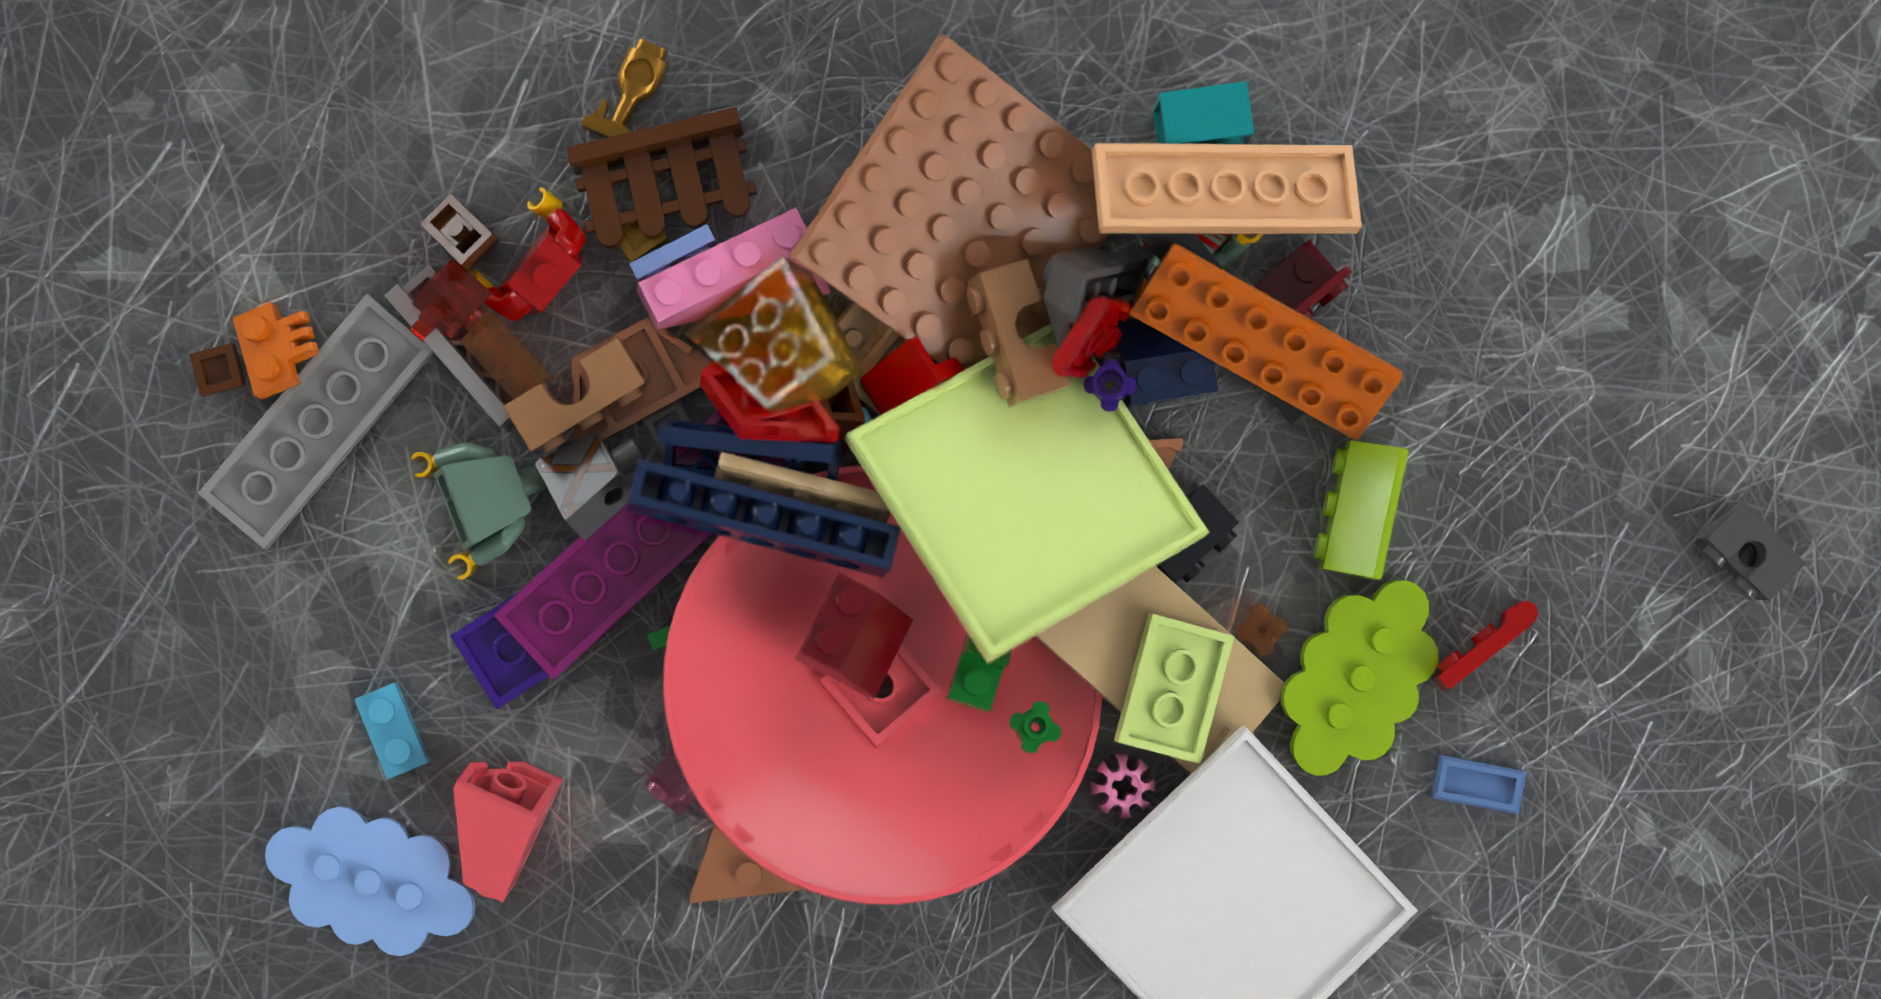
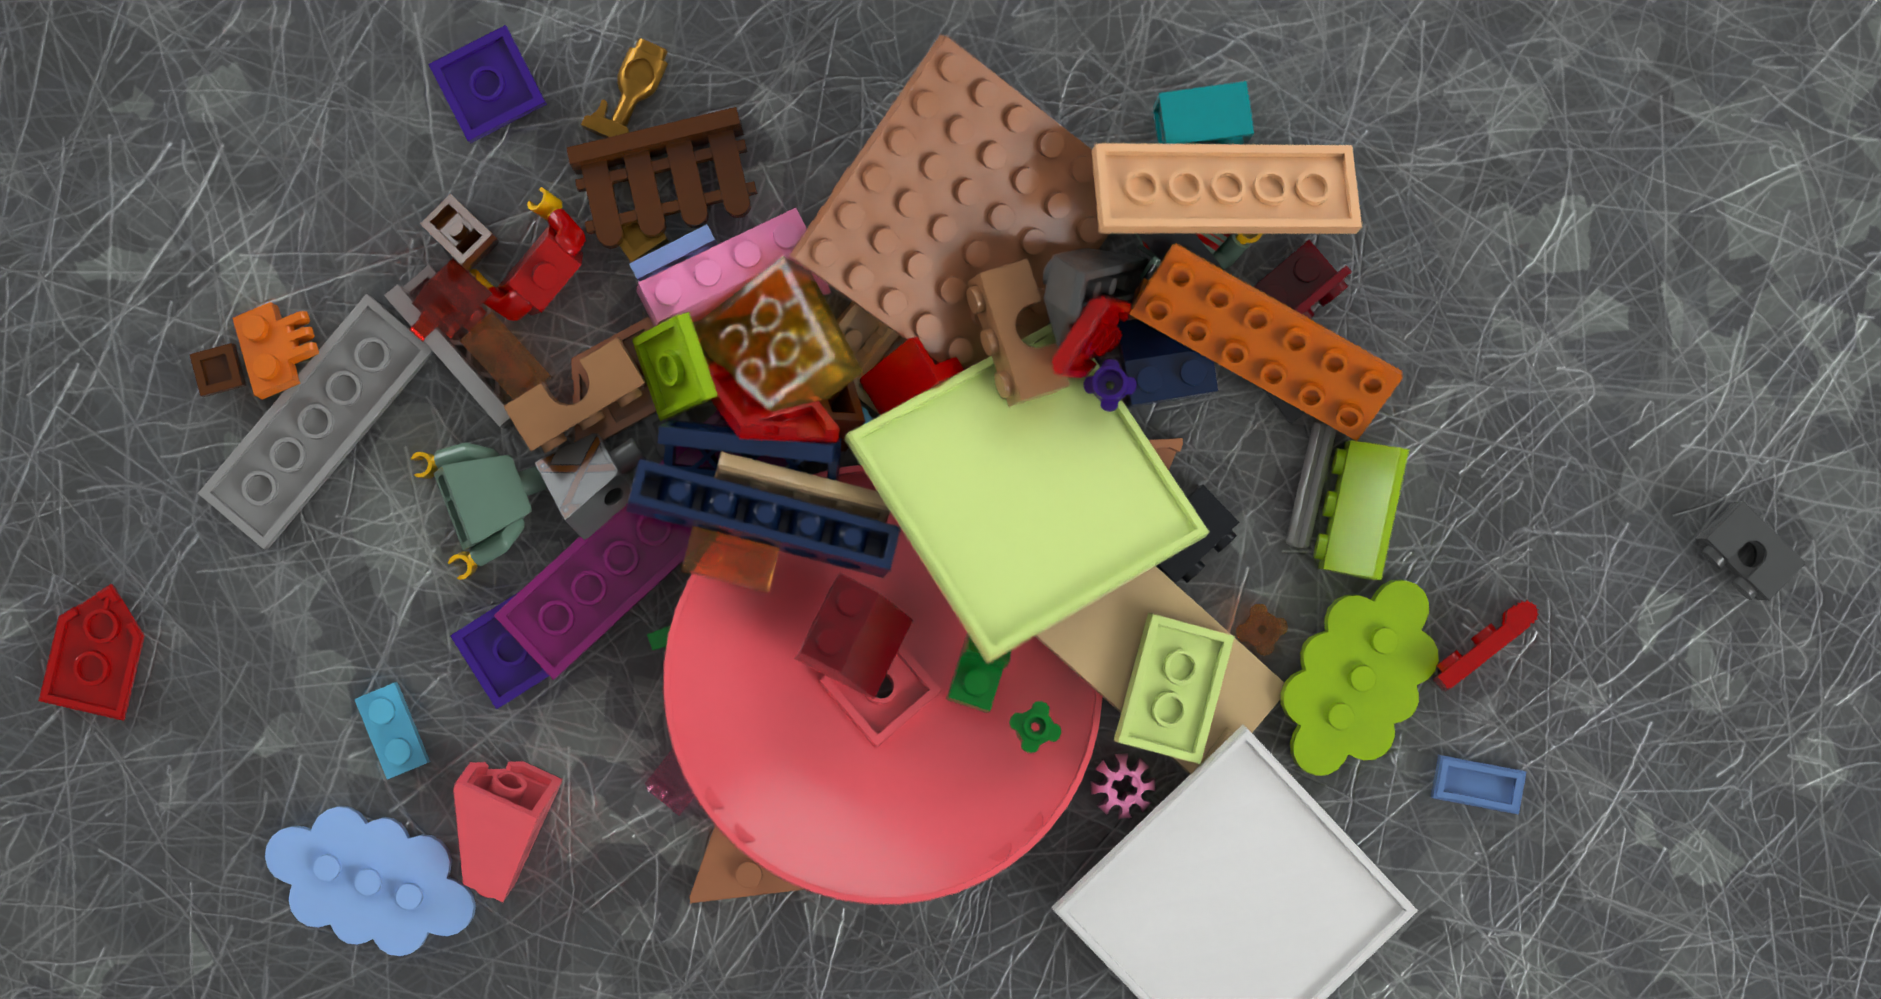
(94, 657): none -> red tile
(487, 84): none -> dark purple plate
(674, 366): none -> lime tile
(730, 559): none -> clear orange plate
(1310, 485): none -> light grey axle

